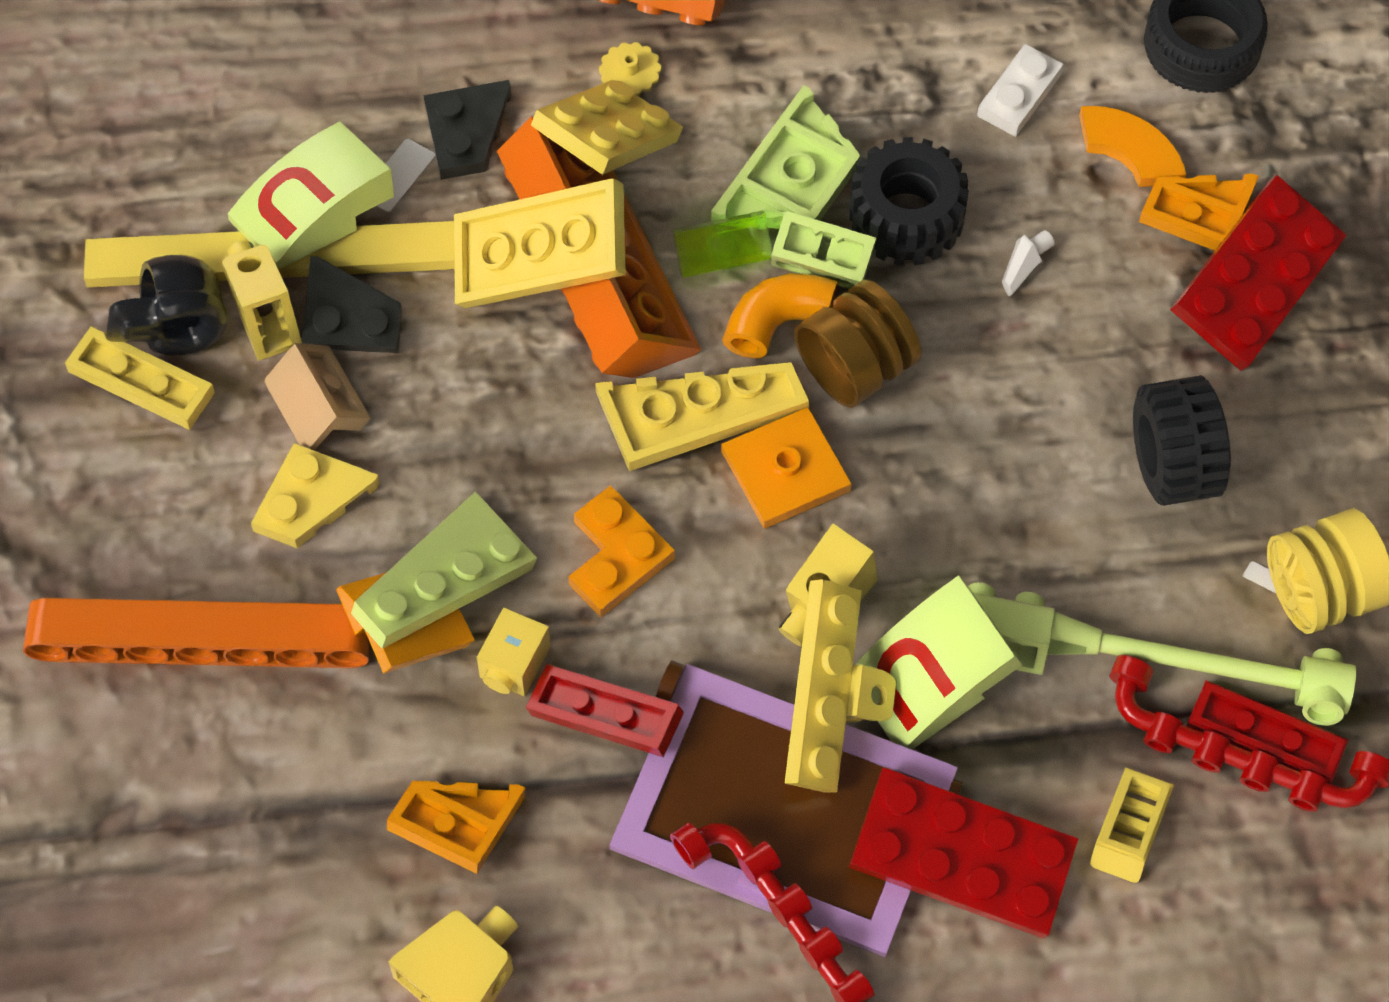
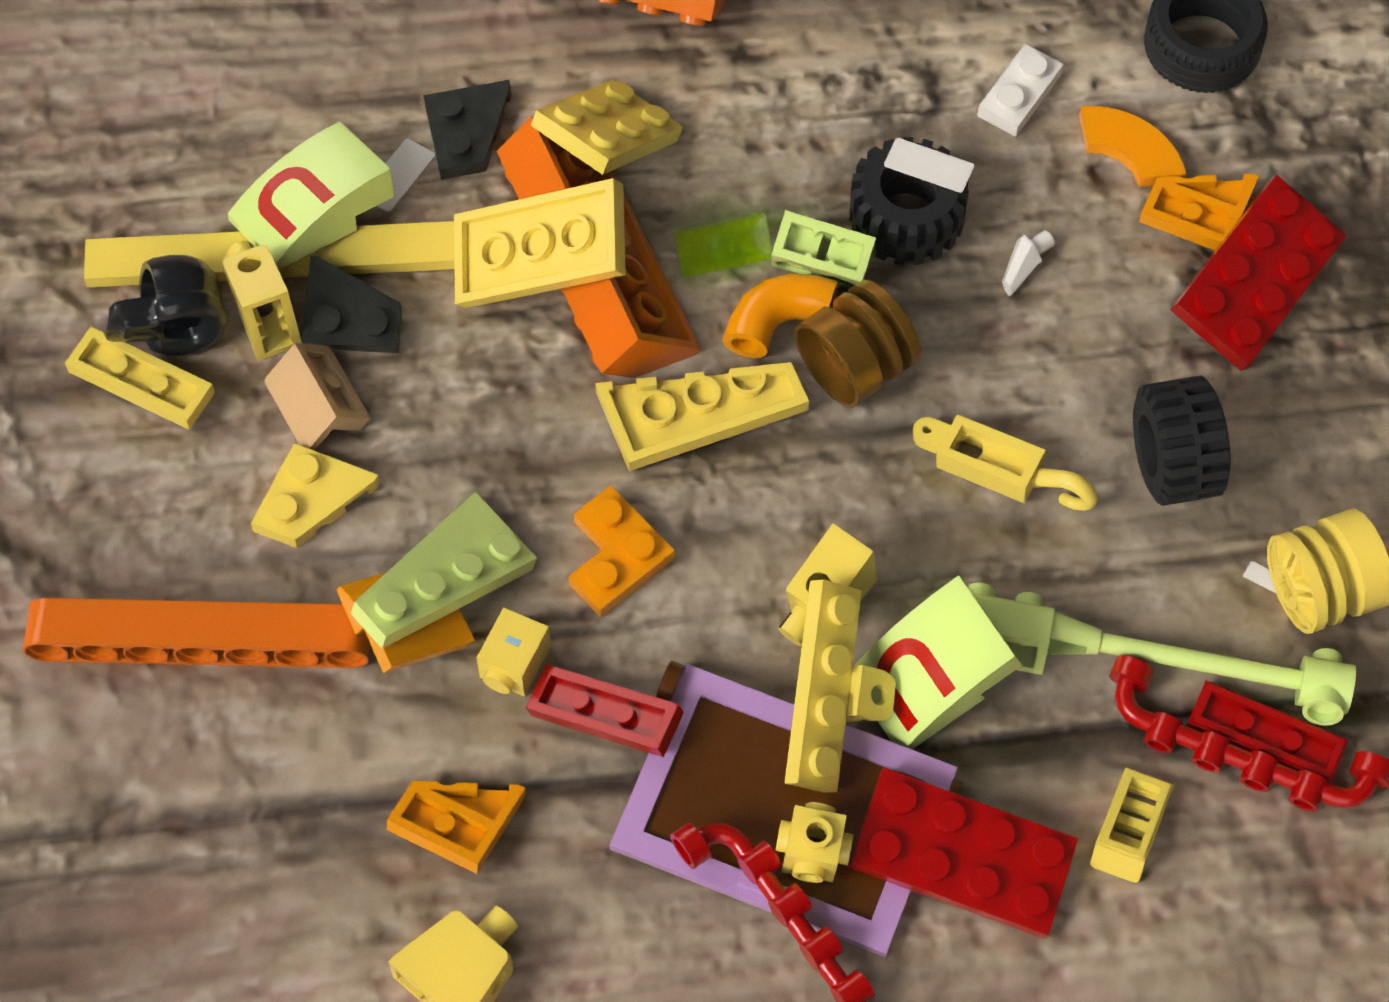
(632, 66): light yellow piece -> none
(786, 467): light orange plate -> none
(794, 168): yellowish green wing -> none
(810, 859): none -> light yellow brick
(929, 165): none -> white sticker
(1005, 464): none -> light yellow piece

